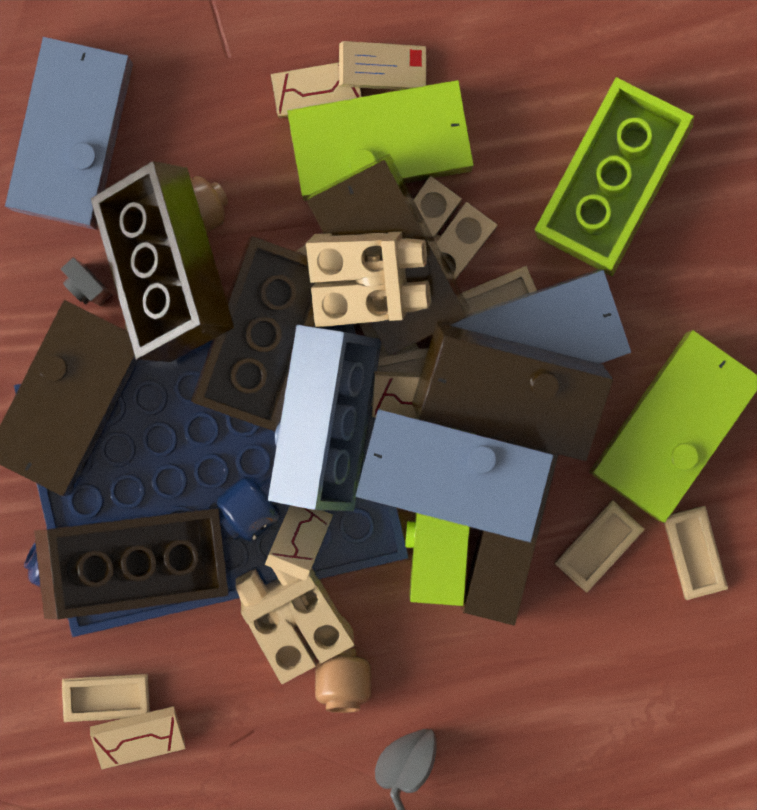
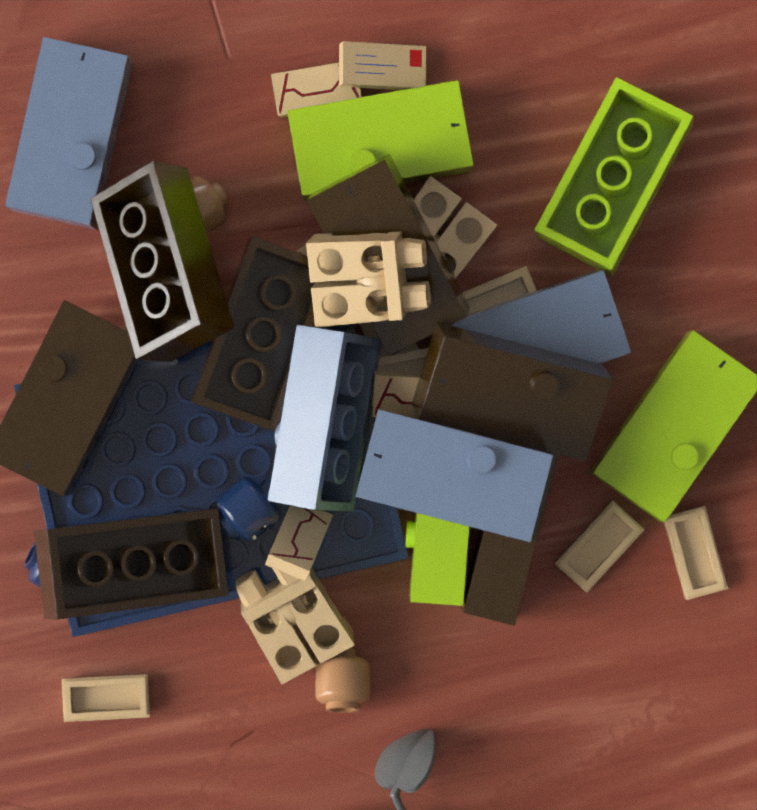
(84, 283): dark grey plate -> none
(137, 737): tan tile -> none

